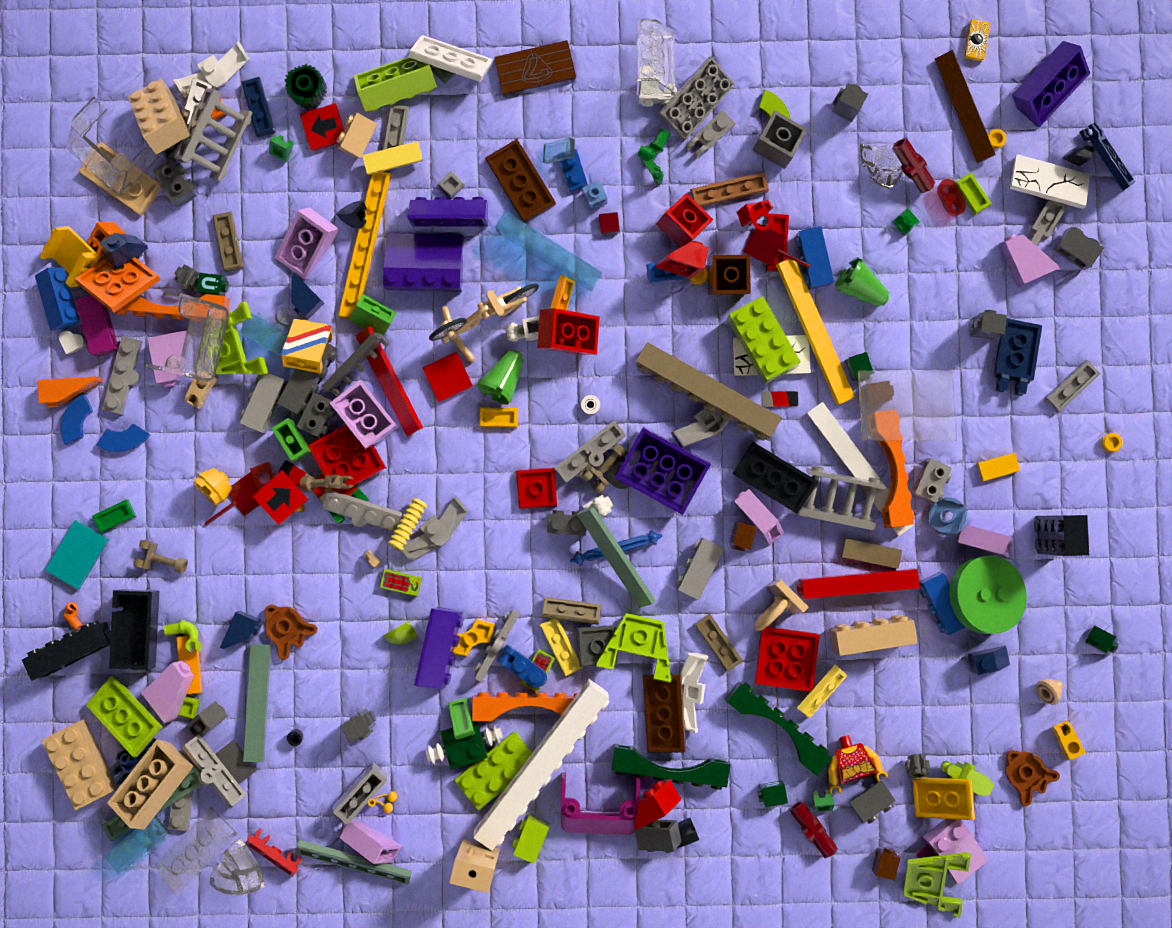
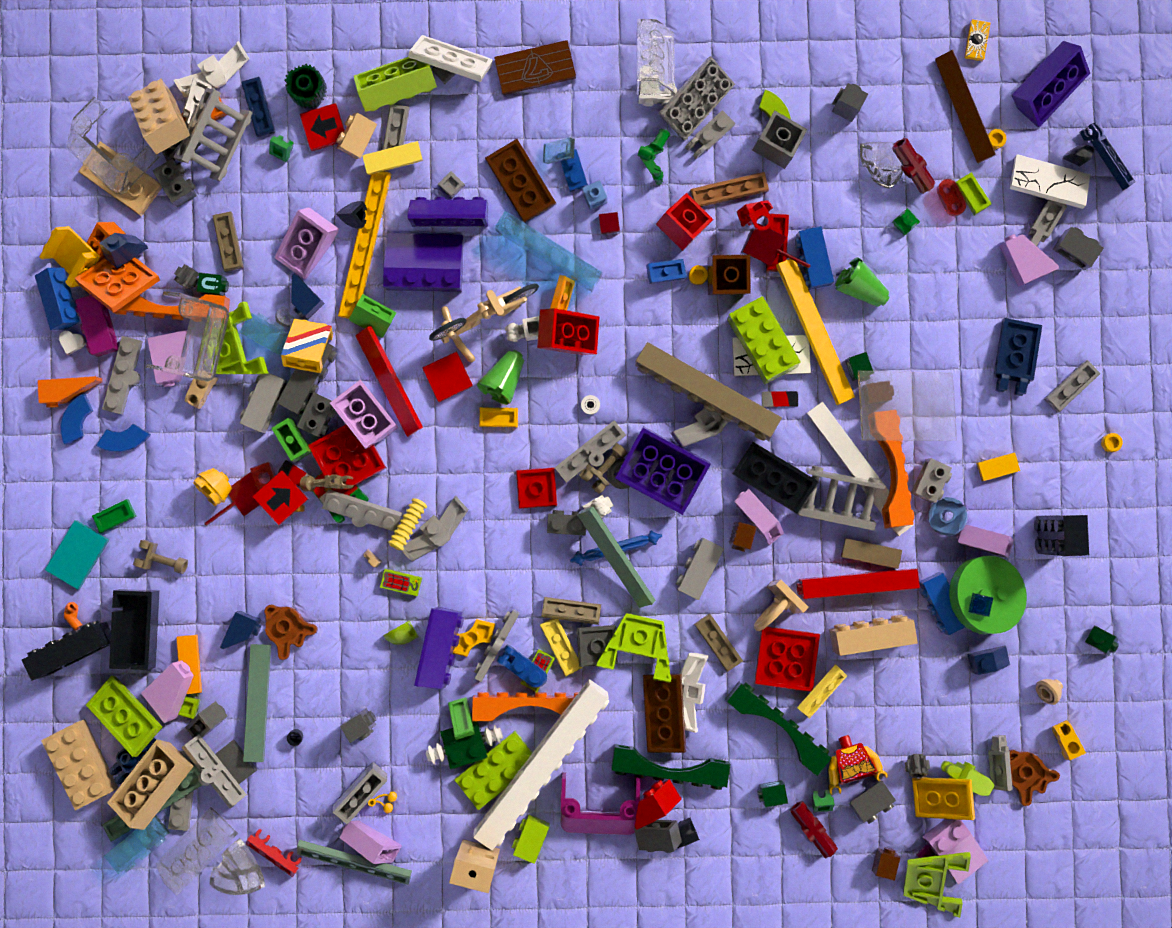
(185, 627): lime piece -> none
(354, 361): dark grey hinge -> none
(686, 260): red slope -> none
(980, 604): none -> clear blue tile
(987, 325): dark grey brick -> none
(1000, 764): none -> light grey hinge

